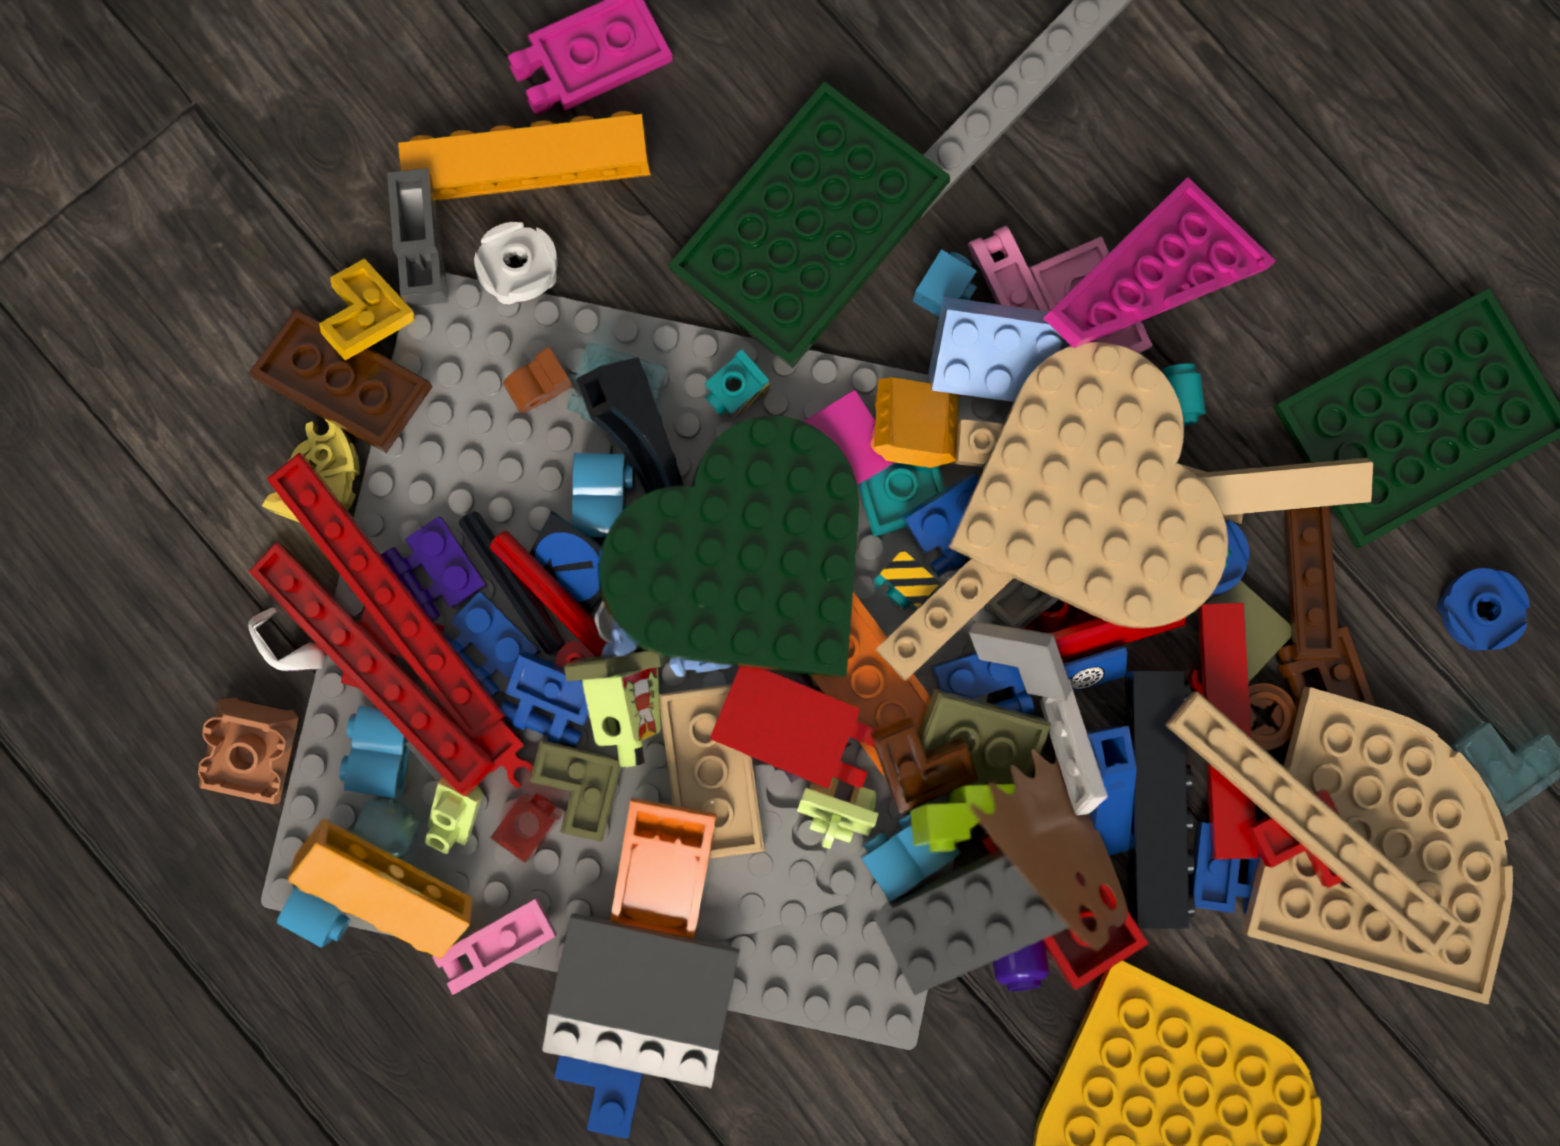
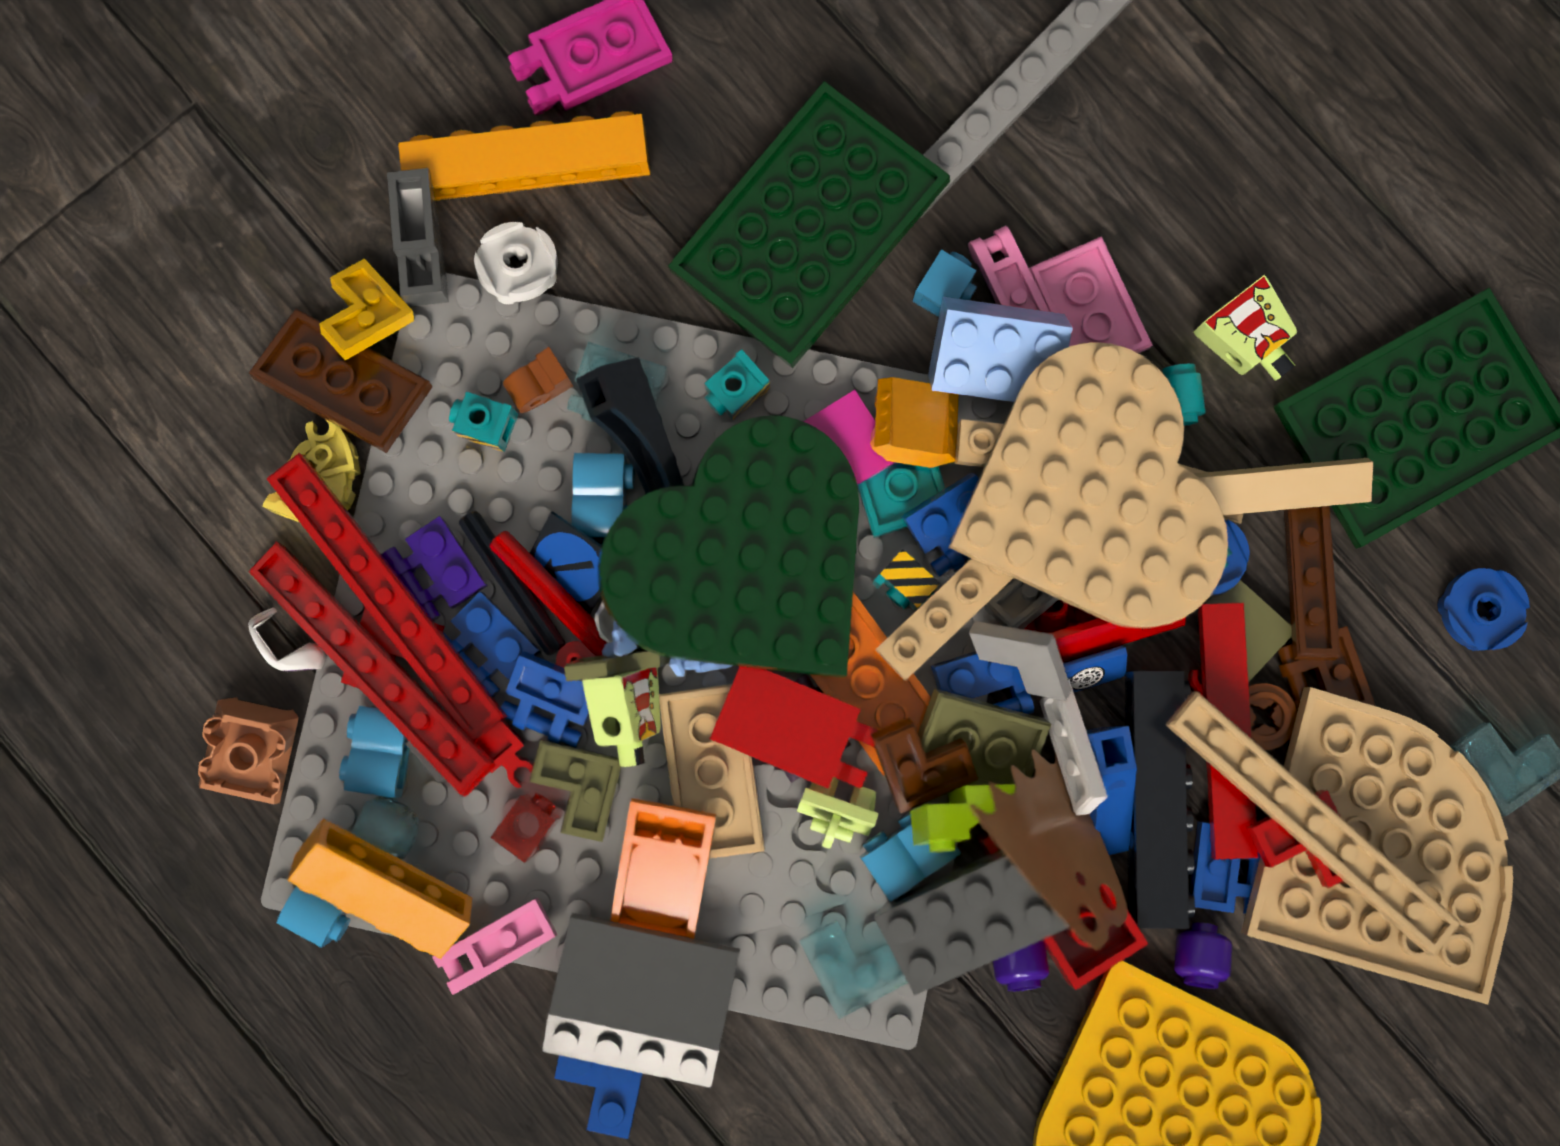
(452, 816): yellowish green hips -> none
(493, 431): none -> teal brick
(848, 979): none -> clear light blue plate
(1167, 260): dark pink wing -> none
(1203, 956): none -> dark purple head
(1251, 331): none -> torso

